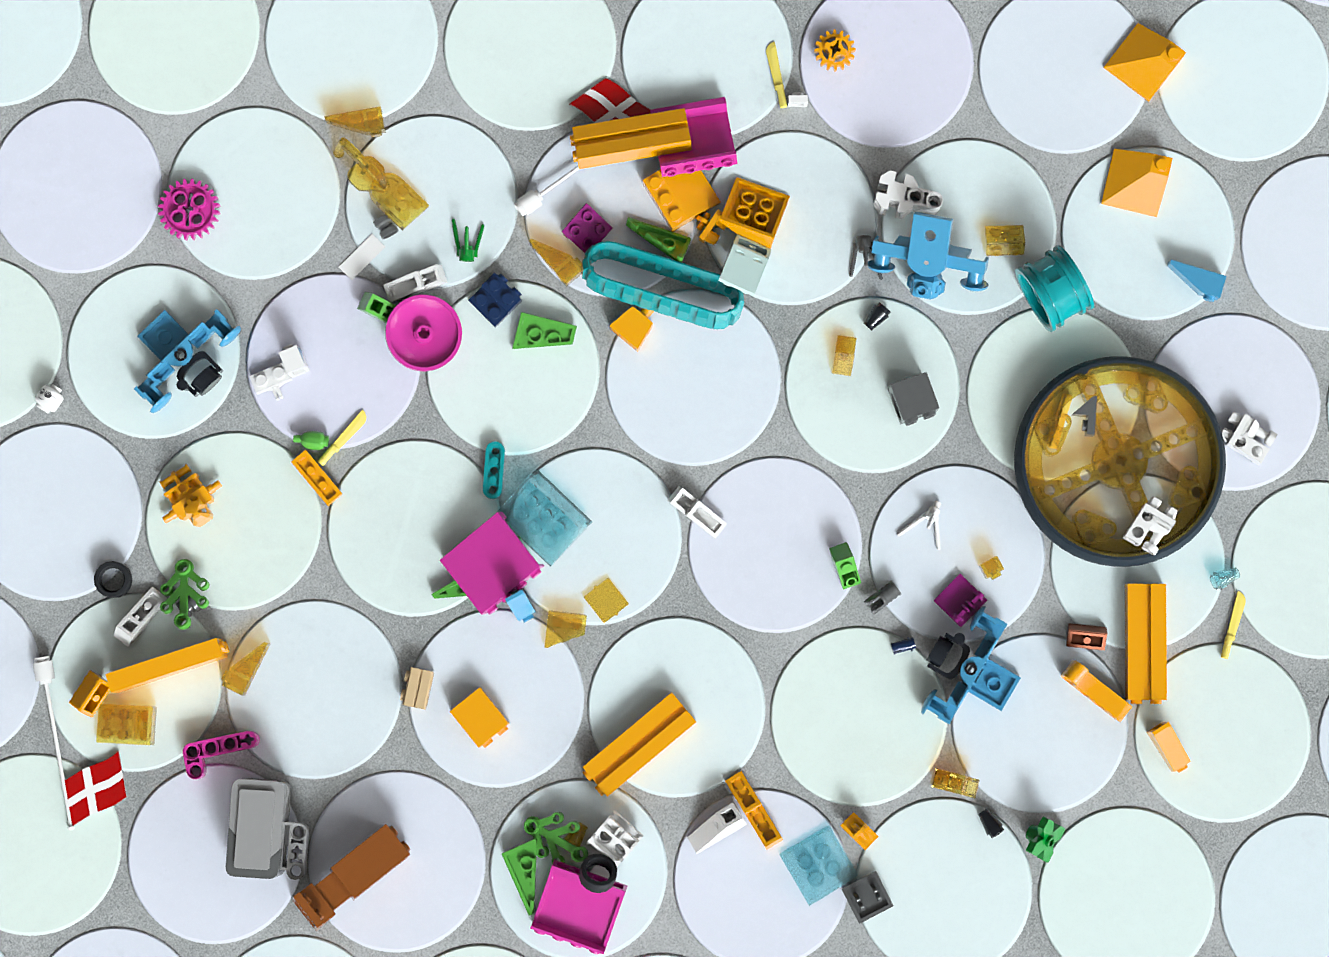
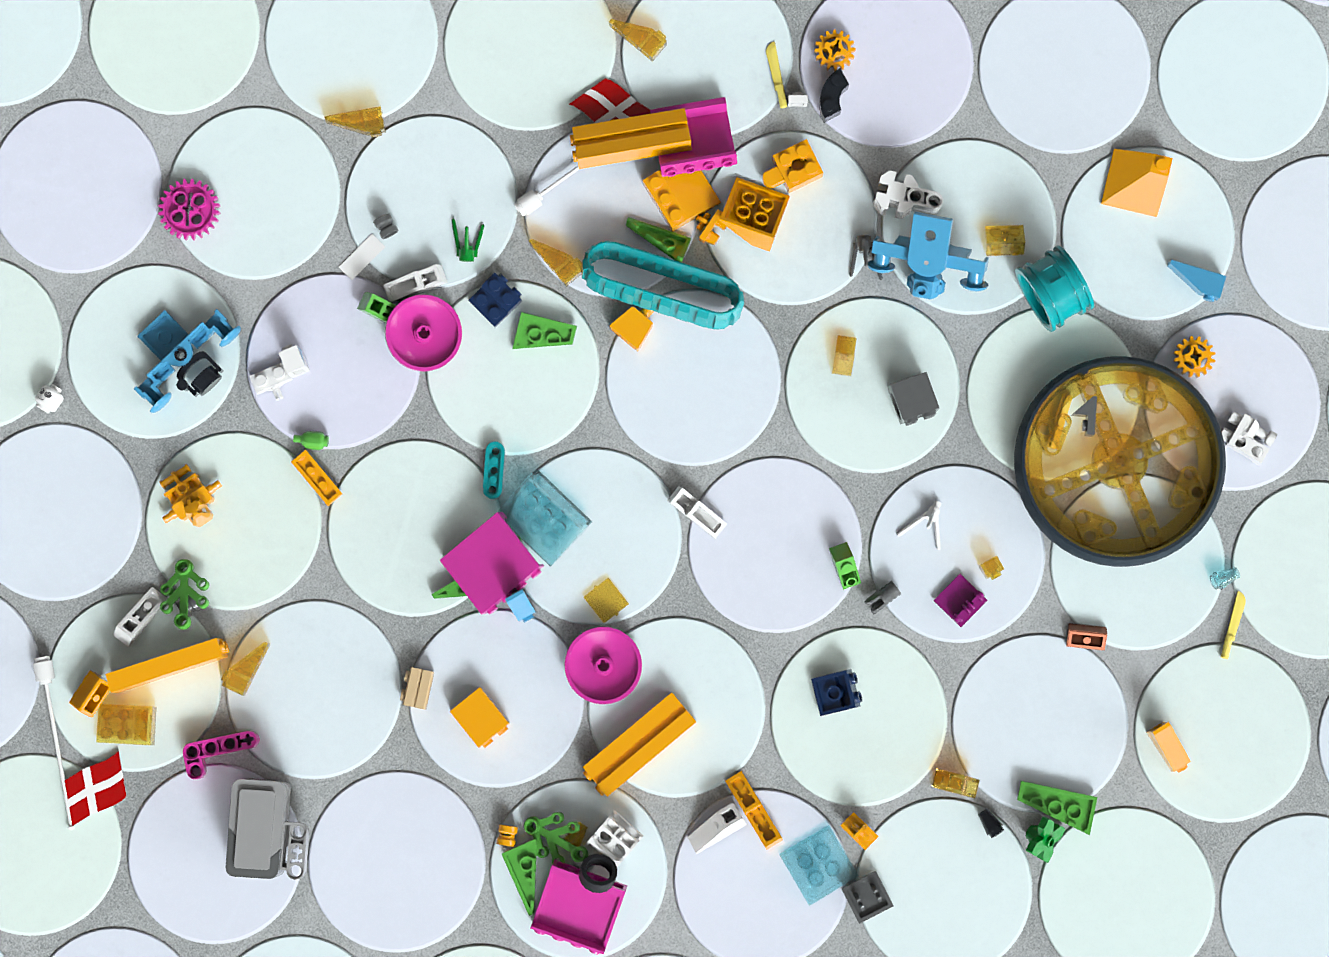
(99, 574): black tyre -> none
(351, 429): light yellow piece -> none
(352, 876): dark orange brick -> none
(368, 175): clear yellow plate -> none
(506, 839): none -> light orange wheel
(563, 627): clear yellow wing -> none
(586, 228): magenta hinge -> none
(603, 665): none -> dark pink dish
(642, 38): none -> clear yellow slope
(745, 265): light aqua slope -> none
(793, 167): none -> light orange brick
(830, 95): none -> black brick
(836, 692): none -> dark blue plate
(877, 316): black cone -> none
(903, 645): dark blue pin -> none
(993, 684): dark azure piece -> none
(1066, 806): none -> bright green wing
(1095, 690): light orange beam -> none
(1144, 61): light orange slope -> none
(1145, 643): light orange brick -> none
(1150, 519): white hips -> none
(1195, 364): none -> light orange gear

